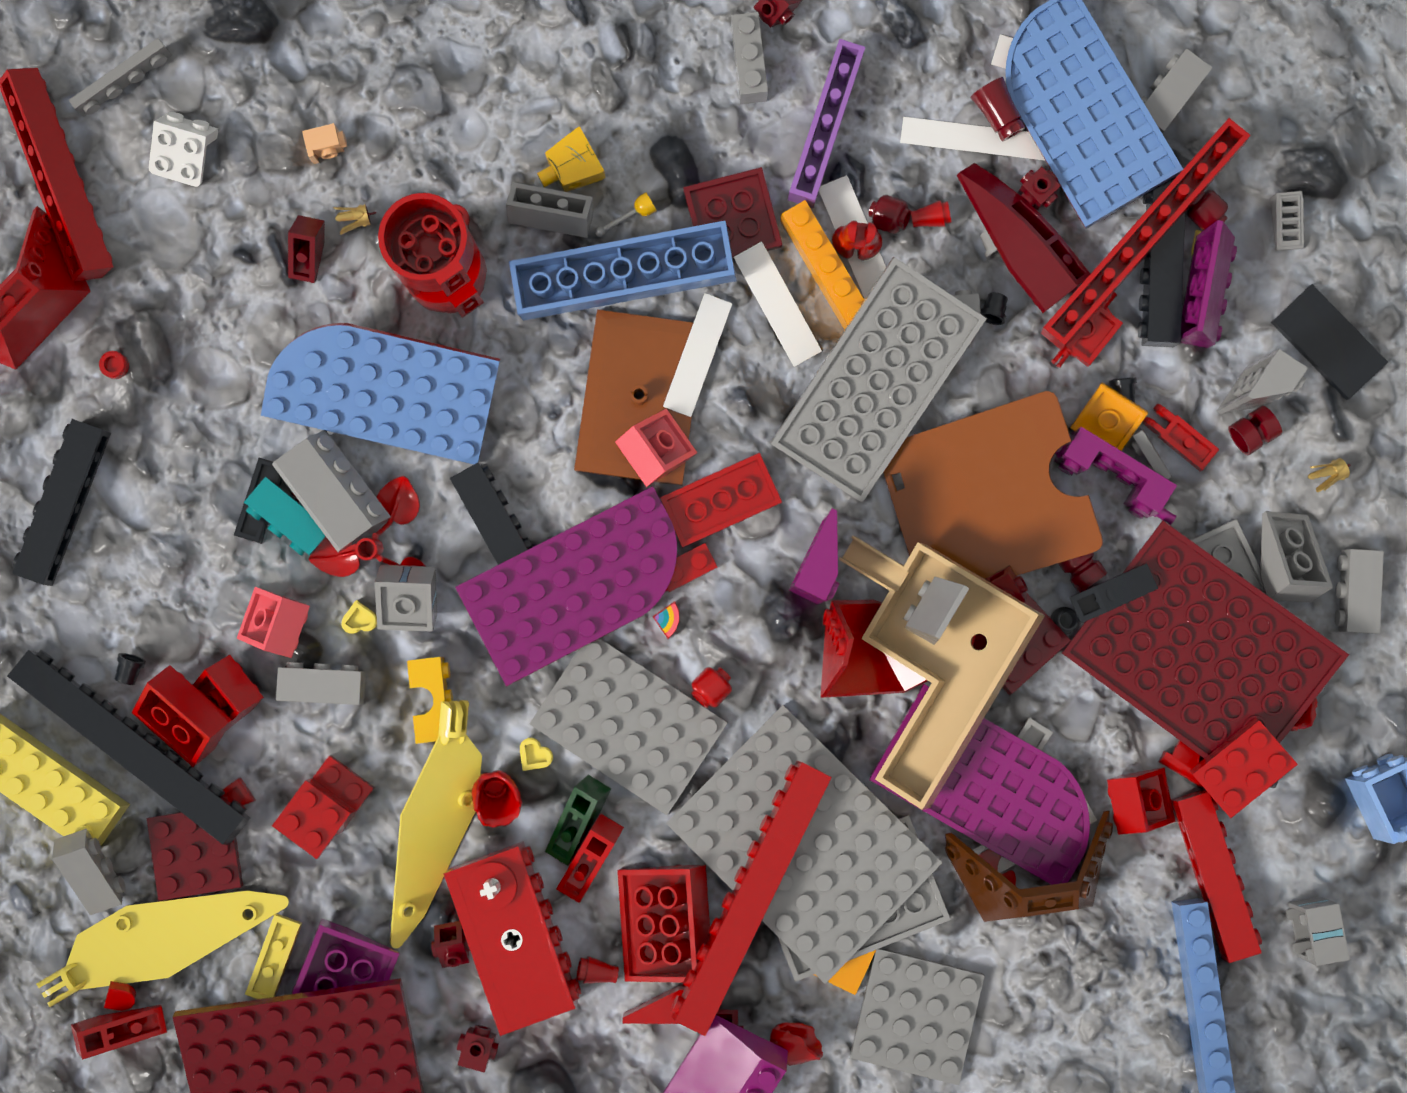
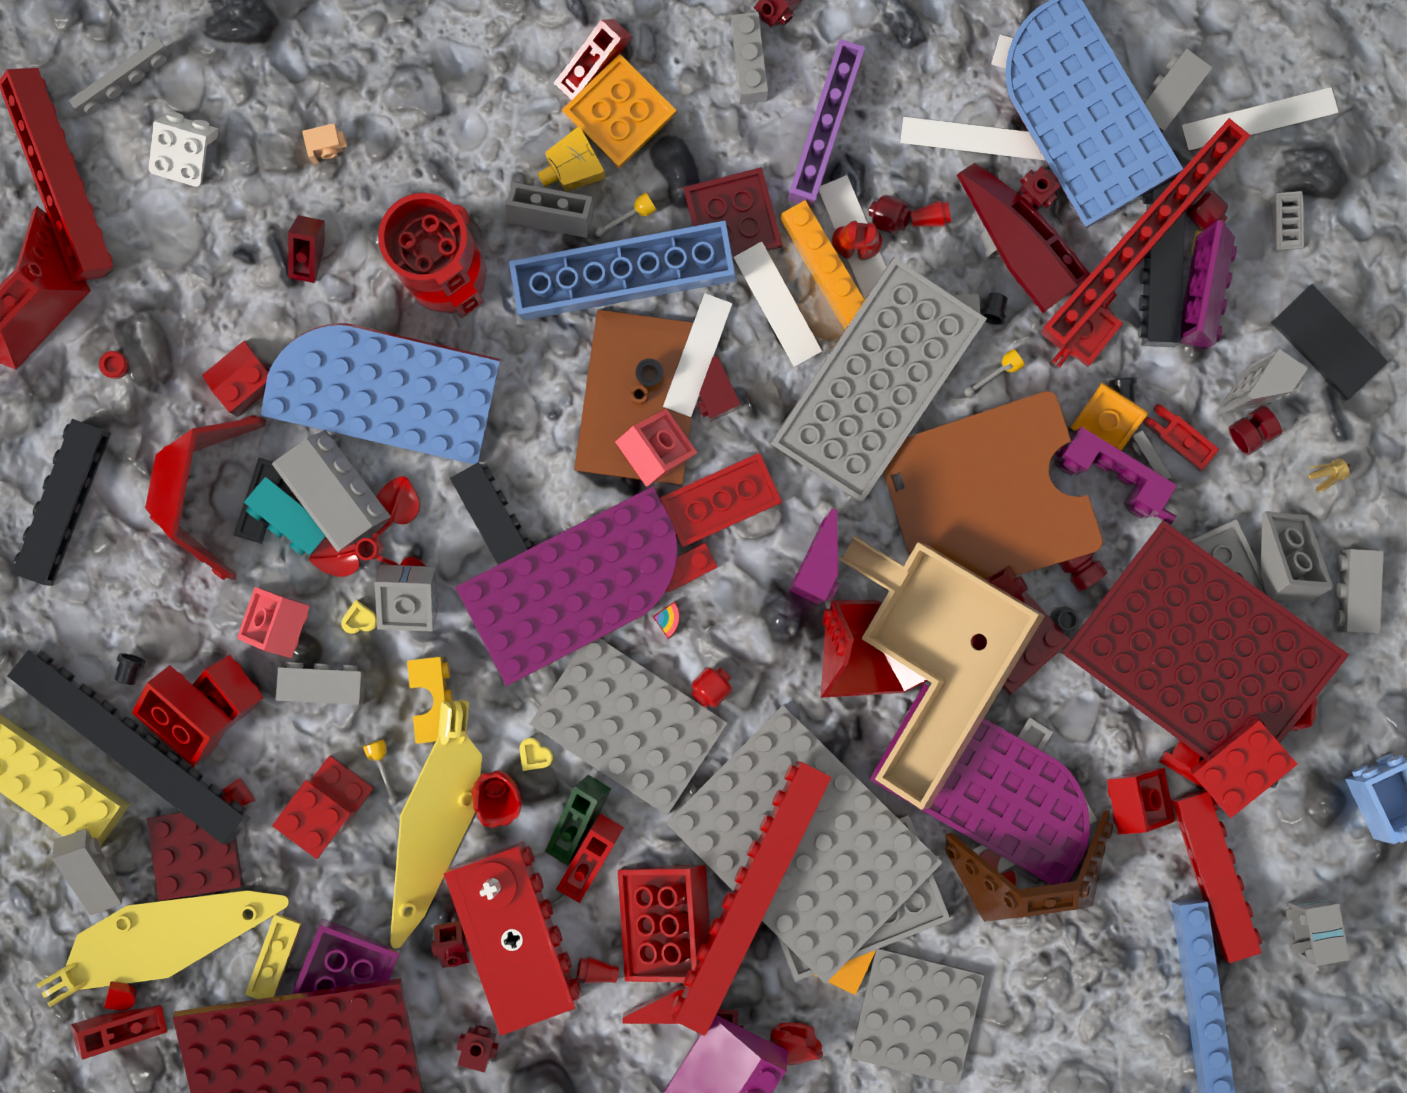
(170, 482): none -> red piece
(238, 379): none -> red slope
(358, 213): pearl gold piece -> none
(376, 752): none -> hinge
(594, 55): none -> slope
(619, 111): none -> light orange plate
(645, 364): none -> black piece
(717, 393): none -> dark red slope
(935, 609): light grey slope -> none
(999, 109): dark red plant -> none
(1010, 362): none -> hinge
(1113, 593): black slope -> none
(1265, 116): none -> white sticker

